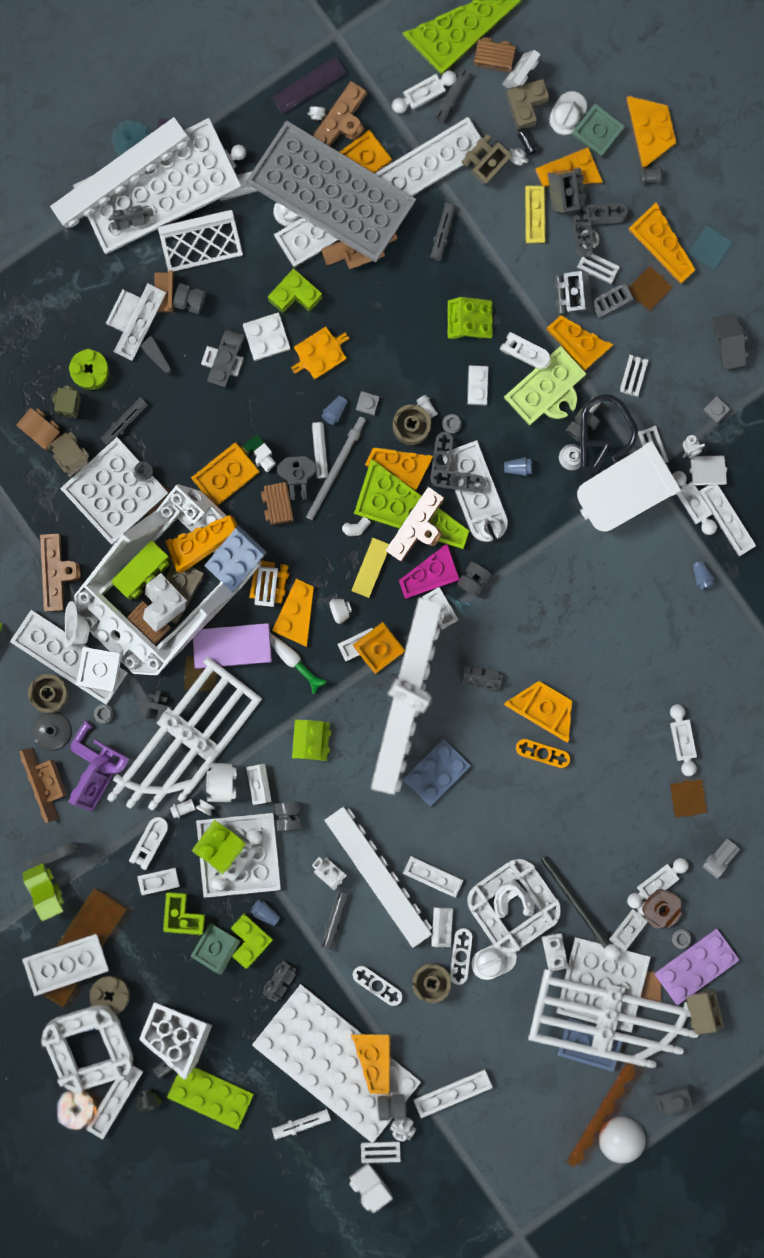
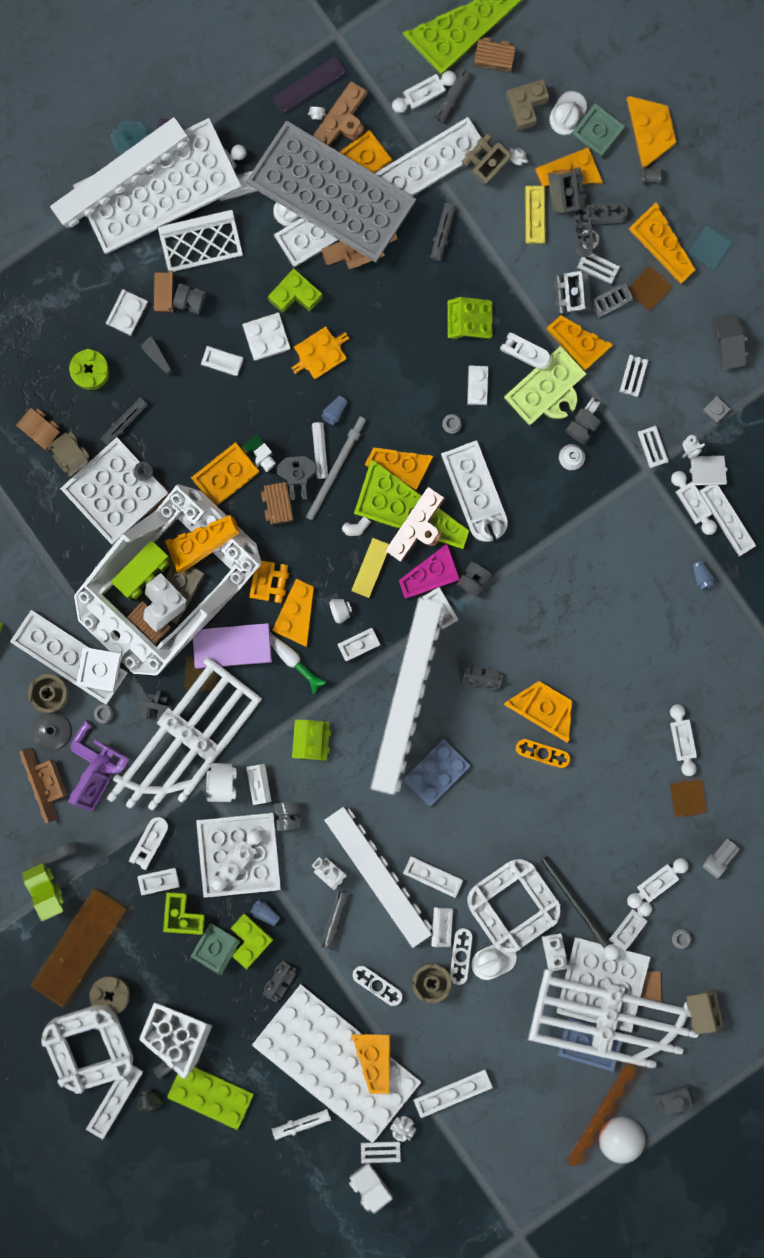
(55, 572): medium nougat plate -> none
(65, 964): white plate -> none
(67, 402): olive brick -> none
(75, 626): white piece -> none
(82, 1118): clear orange plate -> none
(122, 218): dark grey hinge -> none
(139, 322): white plate -> none
(182, 808): white pin -> none
(205, 807): white bush -> none
(219, 846): lime bracket -> none
(225, 358): dark grey plate -> none
(235, 559): plate -> none
(264, 602): white tile -> none
(367, 403): light grey plate -> none
(379, 647): light orange tile -> none
(391, 1107): dark grey wheel -> none
(401, 691): white hinge -> none
(416, 415): dark tan brick -> none
(425, 403): white pin -> none
(444, 469): dark grey beam -> none
(502, 898): white helmet -> none
(518, 466): sand blue cone -> none
(519, 73): white plate -> none
(527, 142): black pin -> none
(628, 484): white piece -> none
(655, 901): plate -> none
(696, 966): lavender piece -> none

